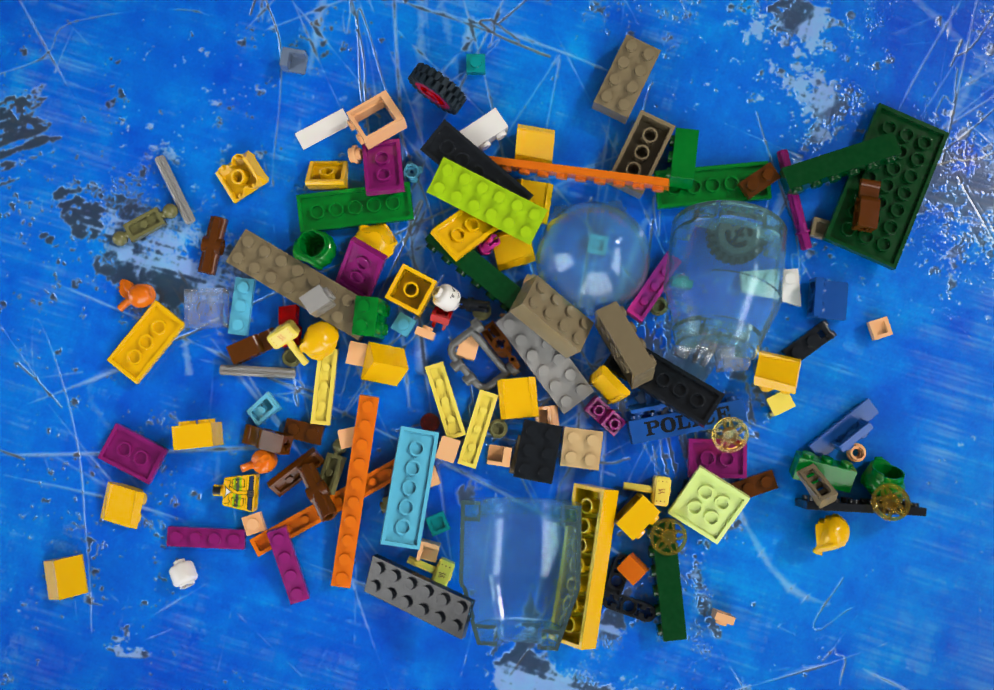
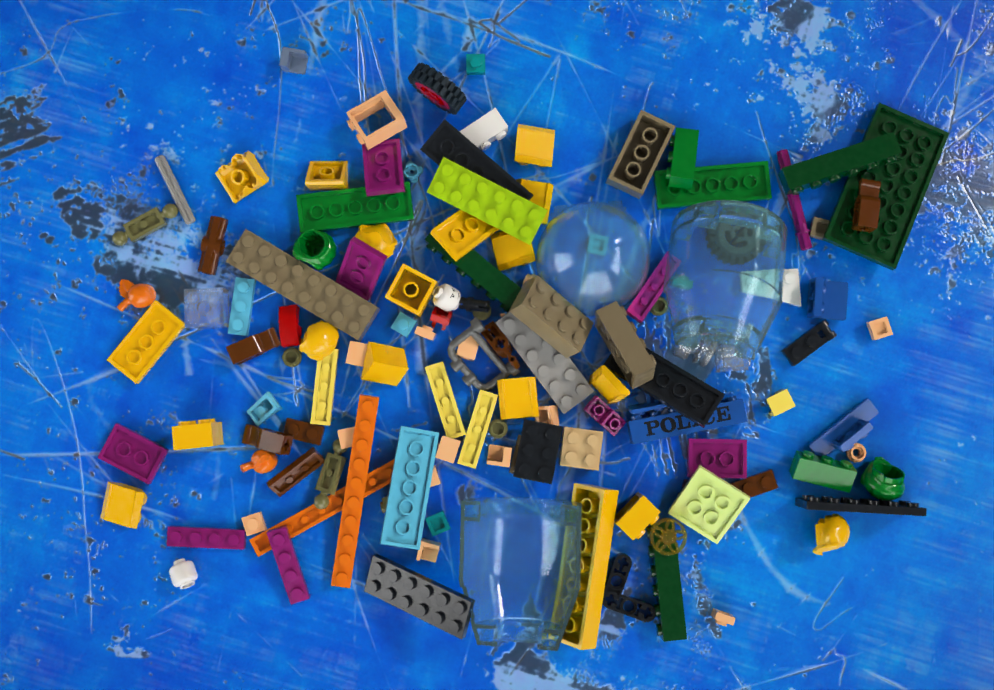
(65, 577): yellow slope -> none
(239, 491): torso -> none
(256, 371): light grey axle -> none
(284, 335): light yellow piece -> none
(318, 300): light grey brick -> none
(318, 492): reddish brown piece -> none
(322, 129): white sticker -> none
(355, 154): light nougat plate -> none
(370, 317): green bracket -> none
(430, 422): clear red plate -> none
(441, 573): light yellow piece -> none
(486, 246): dark pink pin -> none
(581, 174): orange plate -> none
(626, 79): dark tan brick -> none
(632, 568): orange panel -> none
(659, 490): light yellow piece -> none
(730, 434): clear yellow wheel -> none
(759, 181): reddish brown plate -> none
(777, 372): yellow slope -> none
(823, 497): dark tan slope -> none
(890, 502): clear yellow wheel -> none

